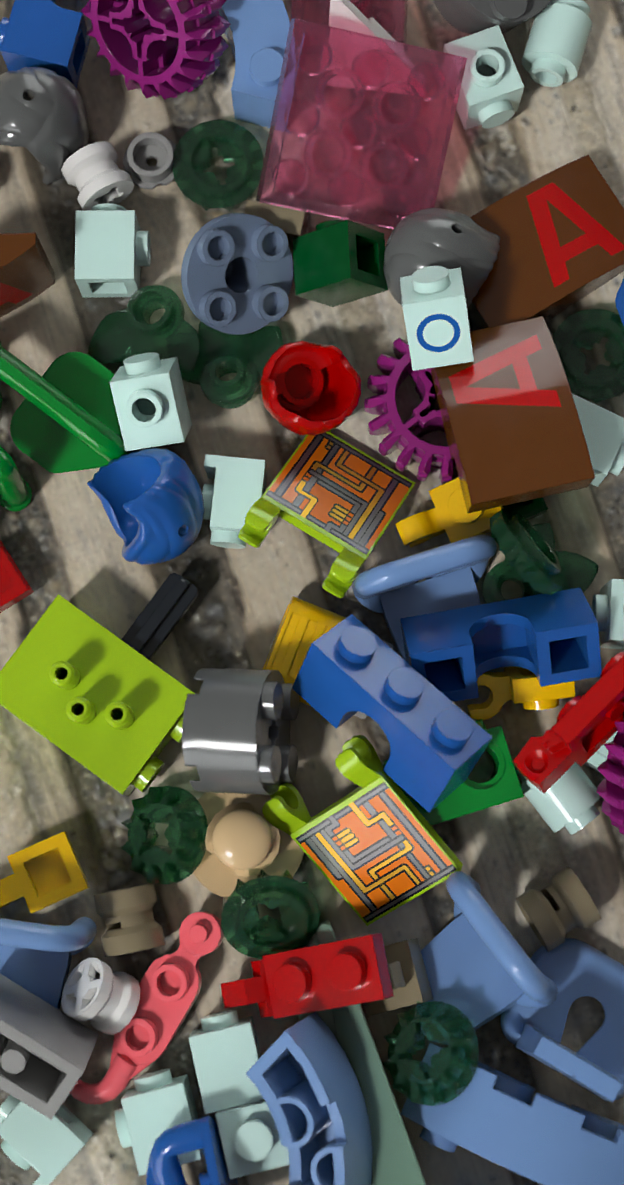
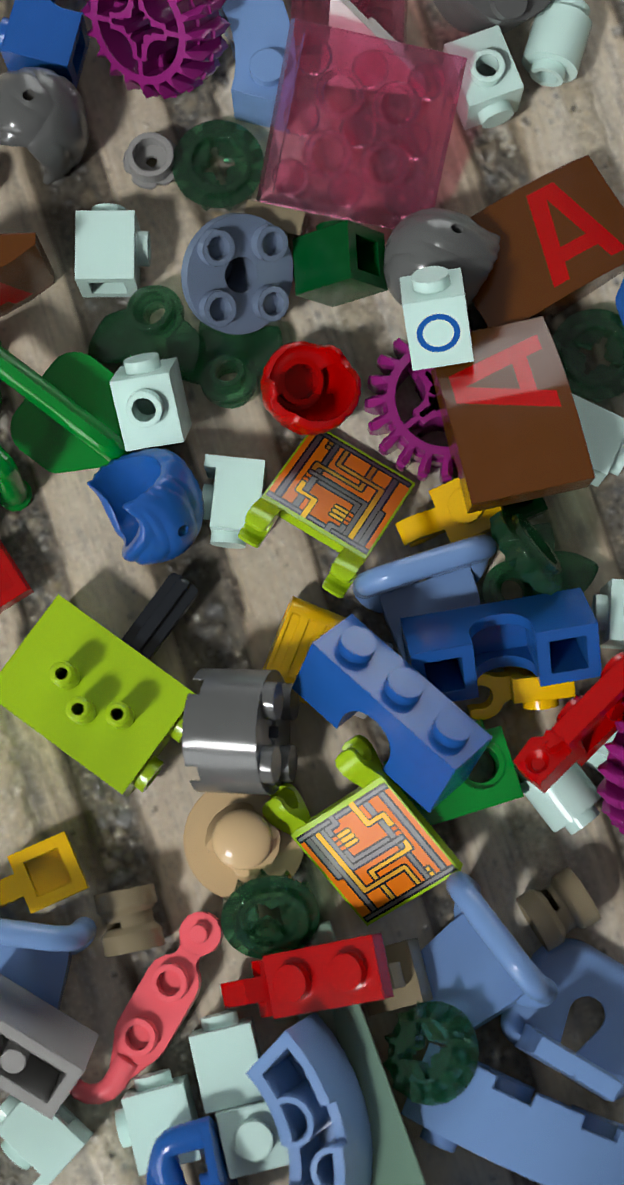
(97, 175): white wheel -> none
(100, 996): white wheel -> none
(185, 835): clear green gear -> none

